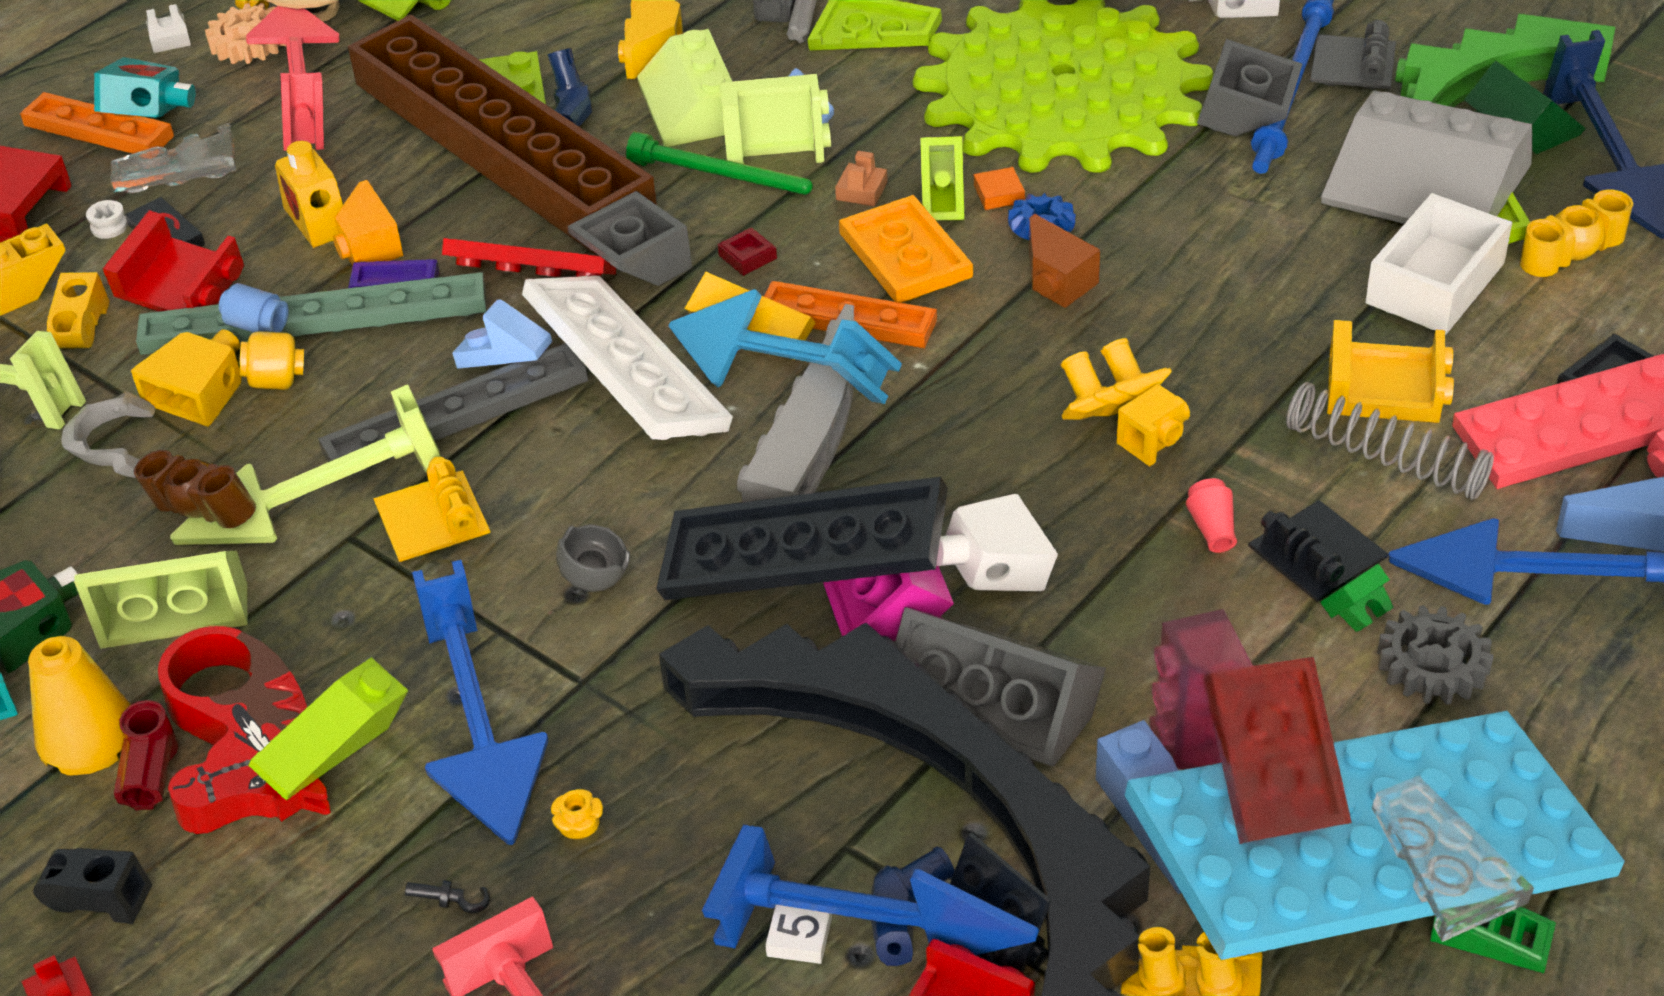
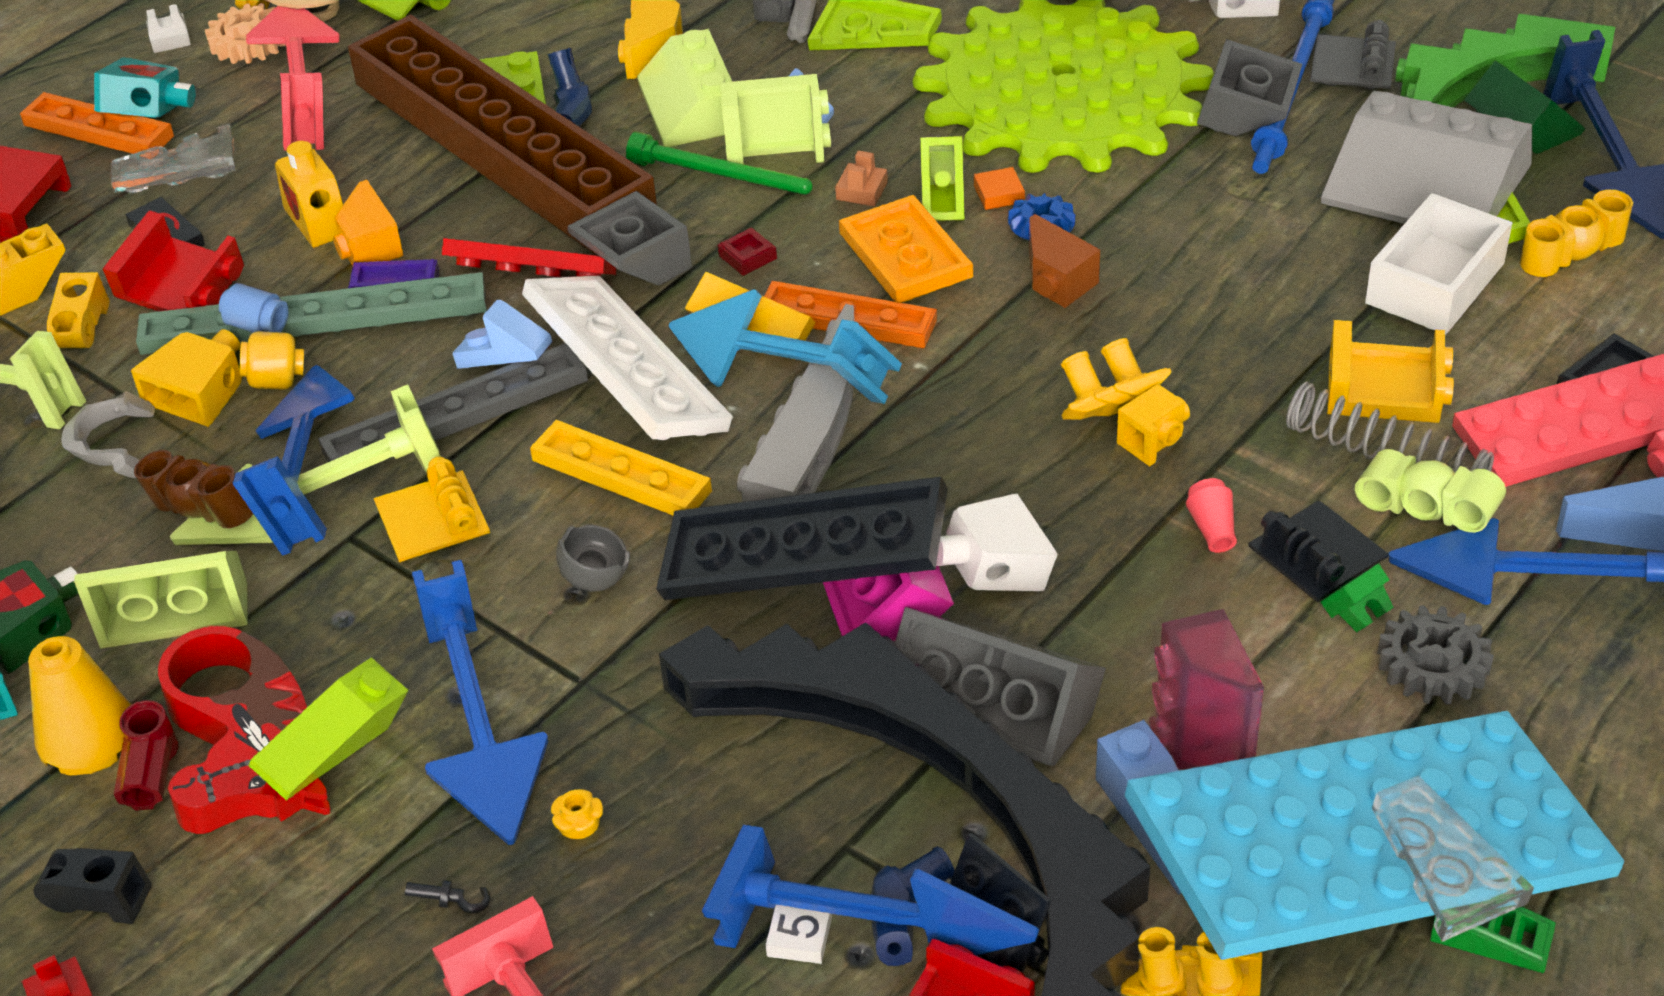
(107, 219): white bush -> none
(272, 485): none -> blue piece
(620, 469): none -> yellow plate
(1276, 749): clear red plate -> none
(1430, 490): none -> yellowish green piece

